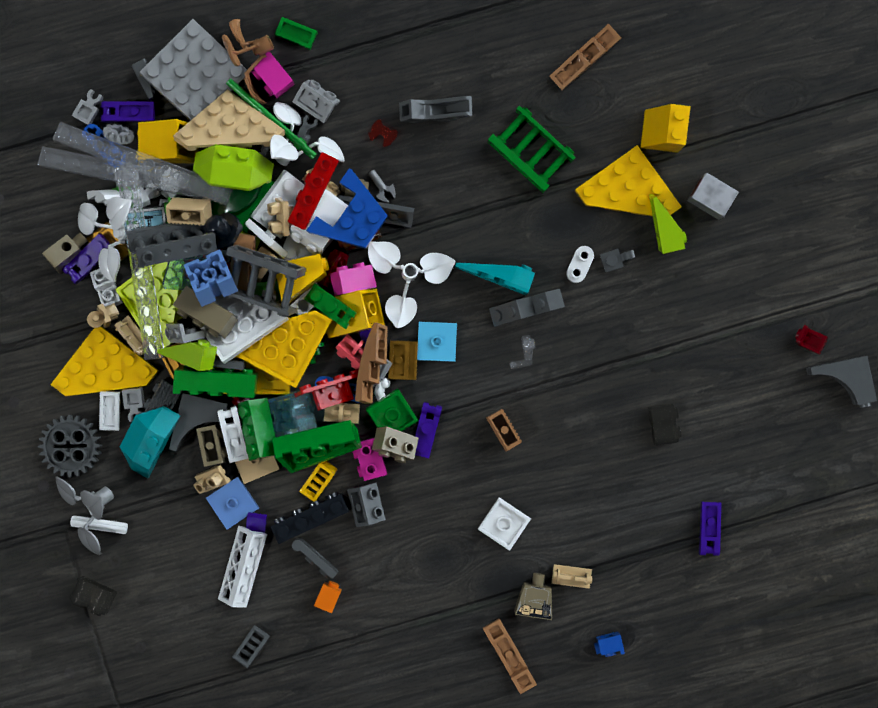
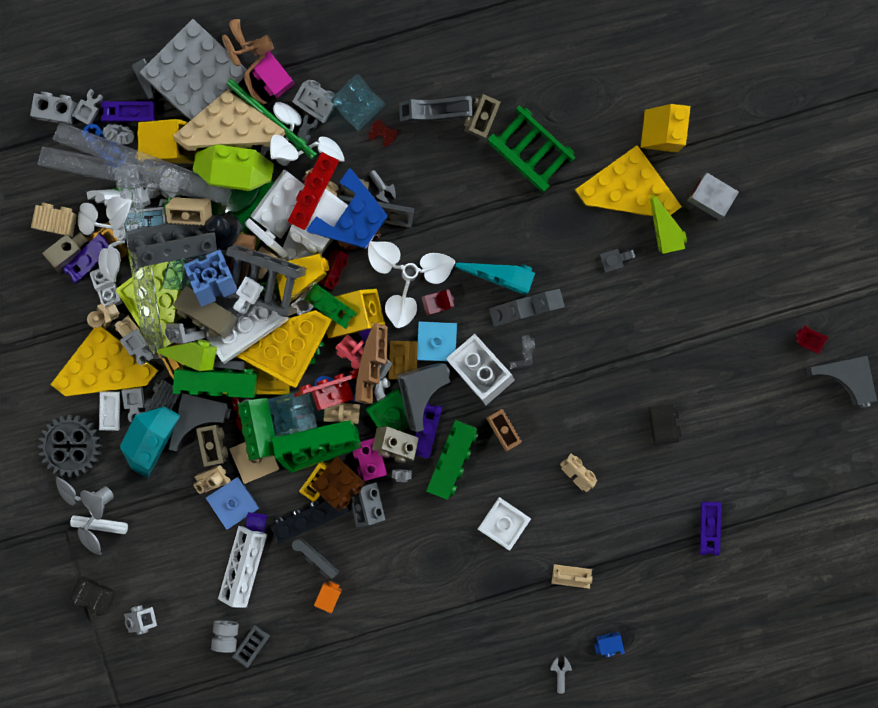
(52, 113): none -> light grey brick
(54, 220): none -> tan brick
(135, 344): none -> light grey plate
(140, 619): none -> light grey brick
(224, 636): none -> light grey wheel
(232, 435): white plate -> none
(249, 293): none -> white plate
(282, 211): tan hips -> none
(296, 33): green tile -> none
(338, 484): none -> reddish brown plate
(353, 279): dark pink brick -> none
(357, 102): none -> clear light blue bracket
(401, 475): none -> light grey plate
(418, 387): none -> dark grey arch
(438, 302): none -> dark red bracket
(451, 460): none -> green wedge
(480, 369): none -> white slope
(482, 116): none -> dark tan brick
(509, 656): medium nougat slope -> none
(535, 599): dark tan torso -> none
(560, 673): none -> light grey bar
(580, 264): white plate -> none
(585, 57): medium nougat slope -> none
(585, 478): none -> tan hinge

